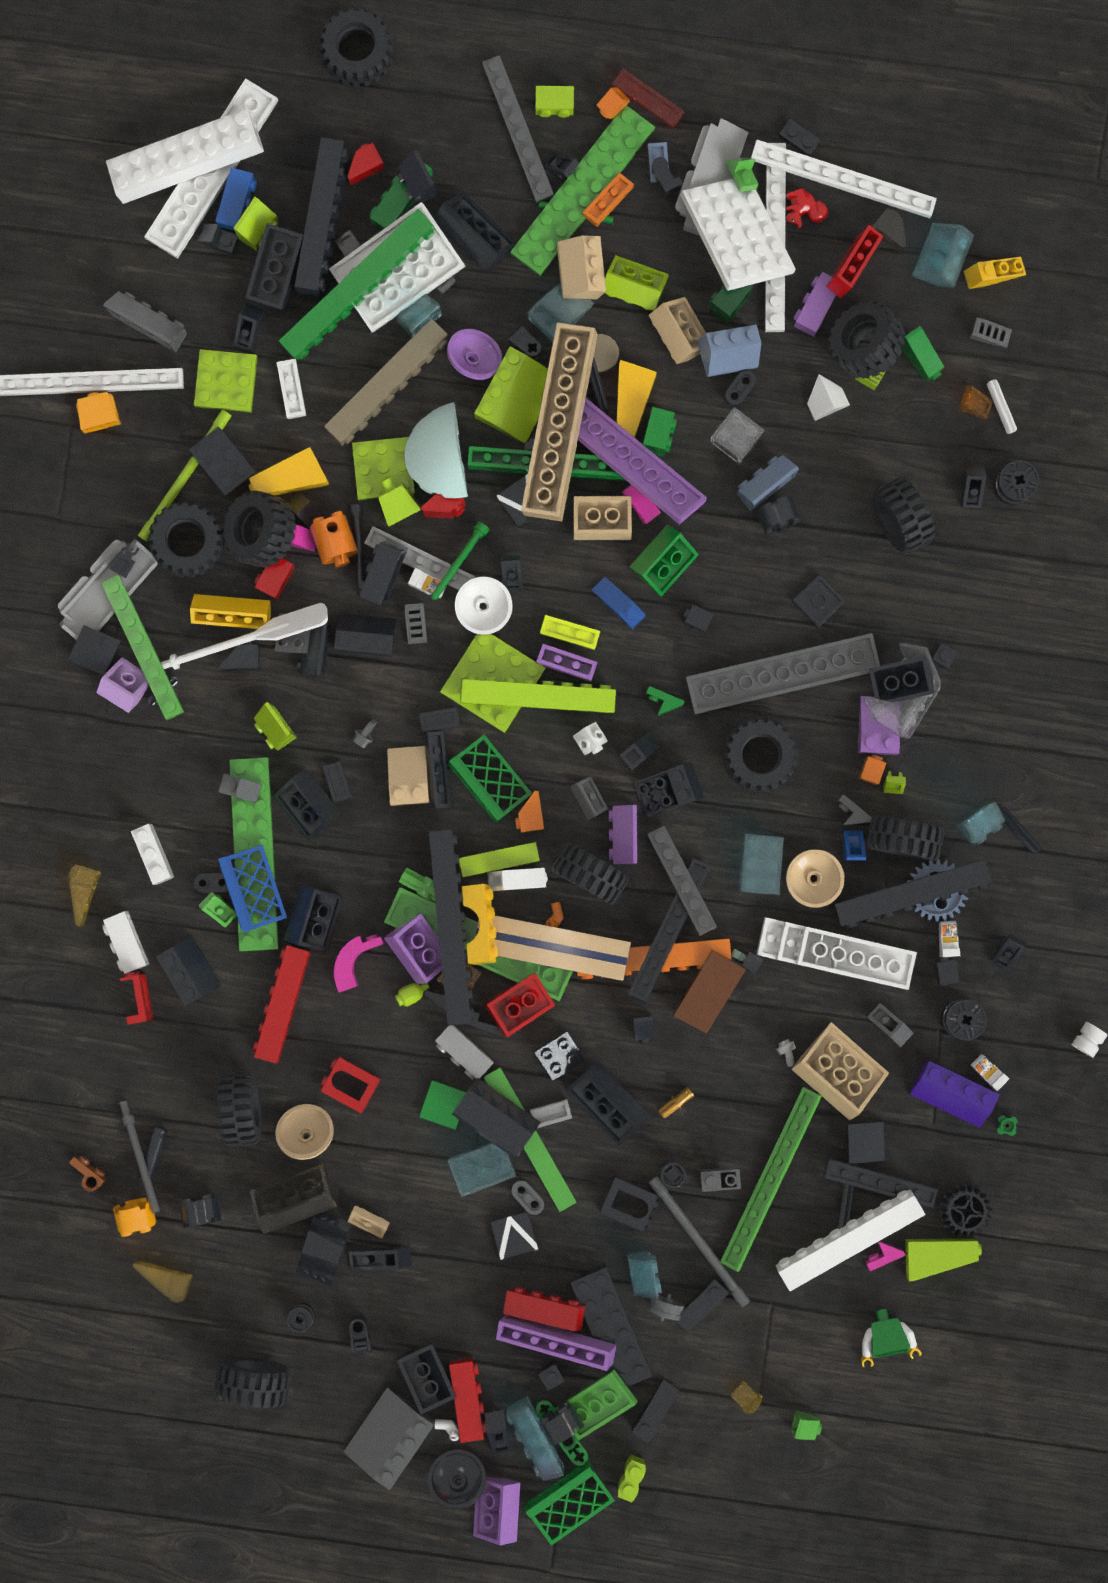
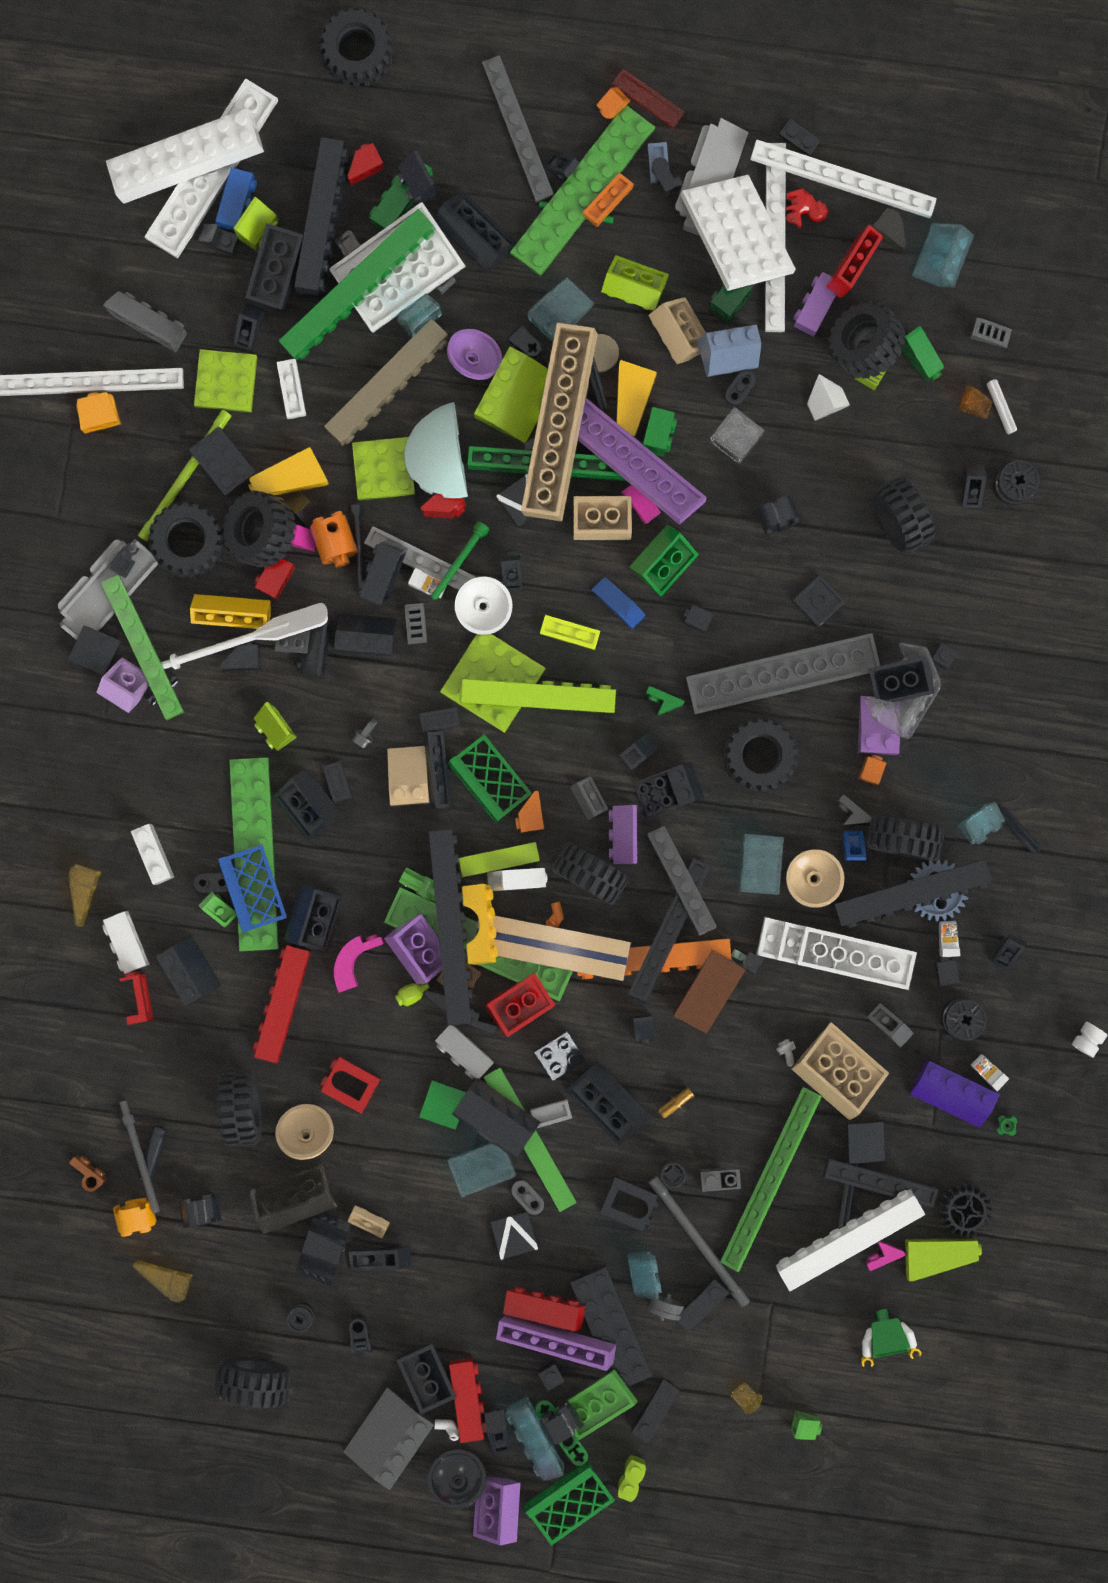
(240, 788): dark grey slope -> none
(397, 501): lime torso -> none
(554, 101): lime brick -> none
(566, 663): medium lavender brick -> none
(581, 267): tan slope -> none
(590, 739): white brick -> none
(742, 173): bright green slope -> none
(766, 481): sand blue slope -> none
(894, 784): lime tile -> none
(993, 272): yellow slope -> none

